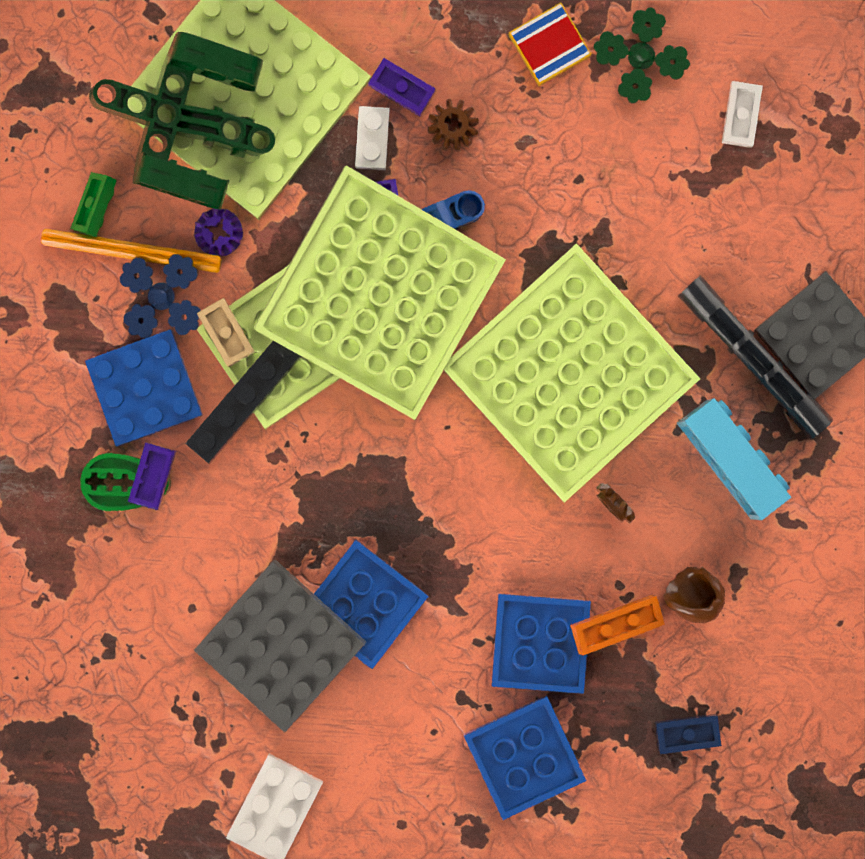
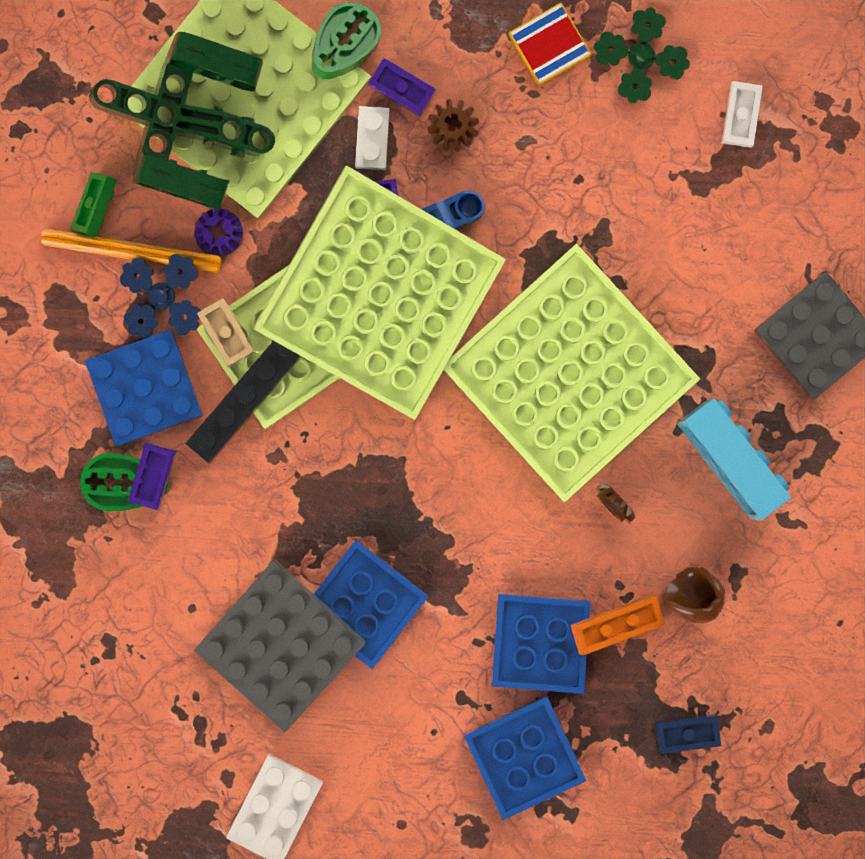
(334, 28): none -> green piece
(799, 405): black piece -> none

